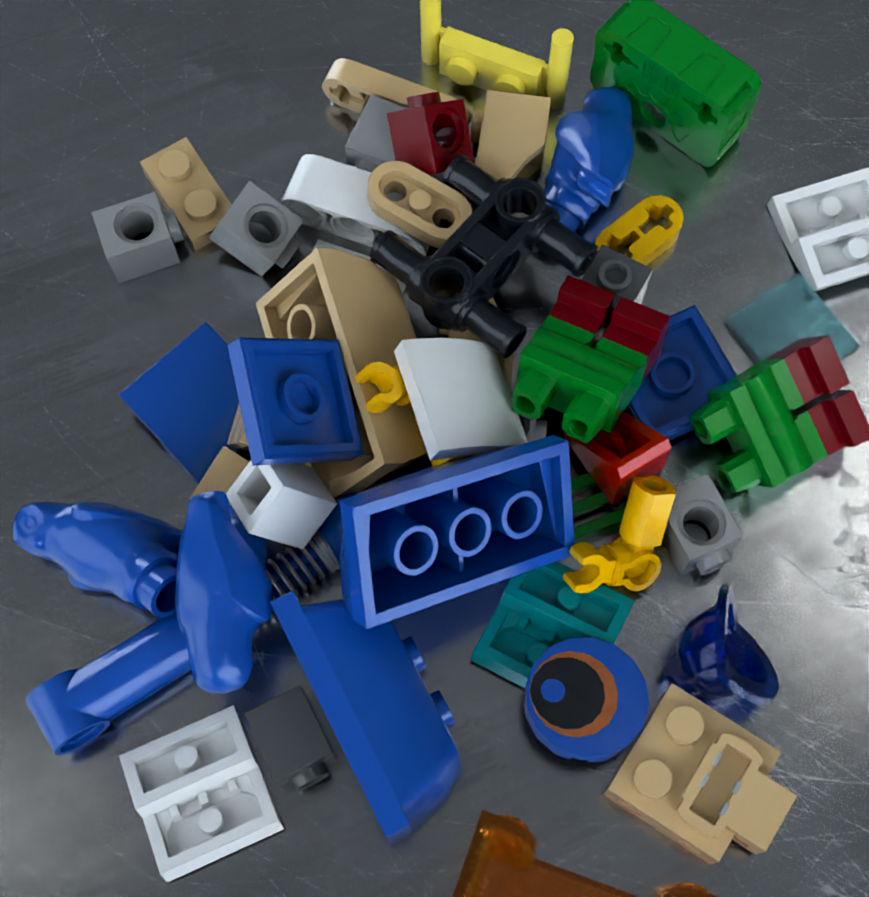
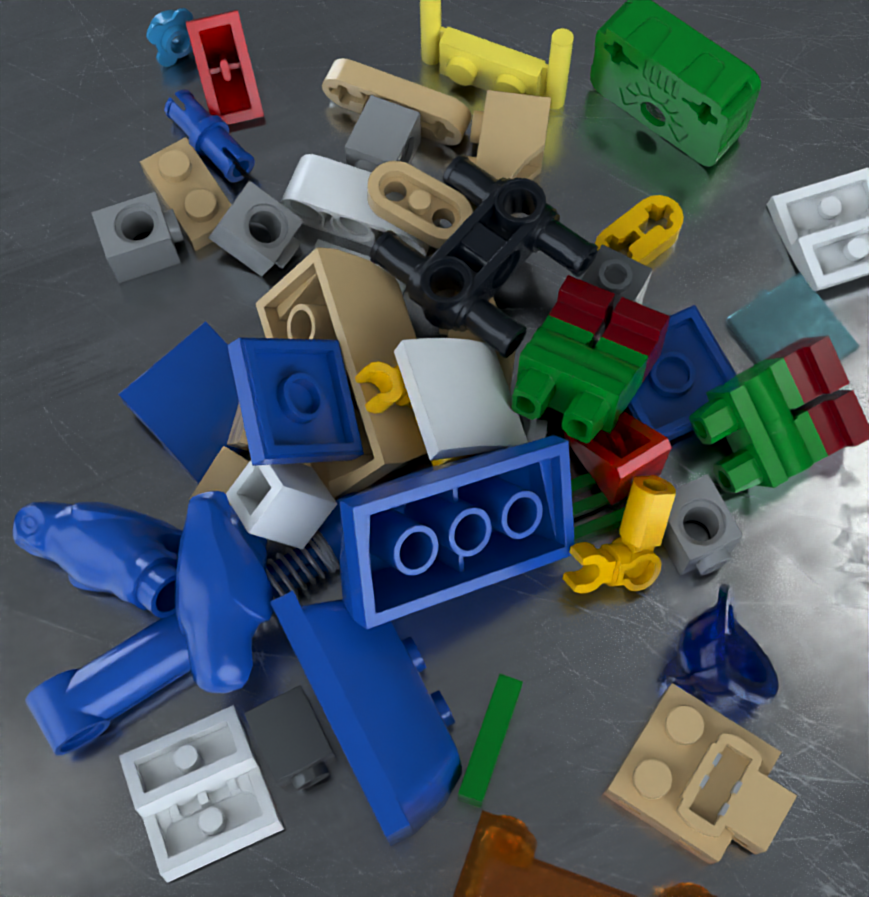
(164, 29): none -> dark azure plate
(209, 135): none -> blue pin
(225, 67): none -> red slope
(430, 132): dark red brick -> none
(489, 741): none -> green tile
(540, 612): teal slope -> none
(586, 699): tile -> none
(590, 156): blue animal -> none

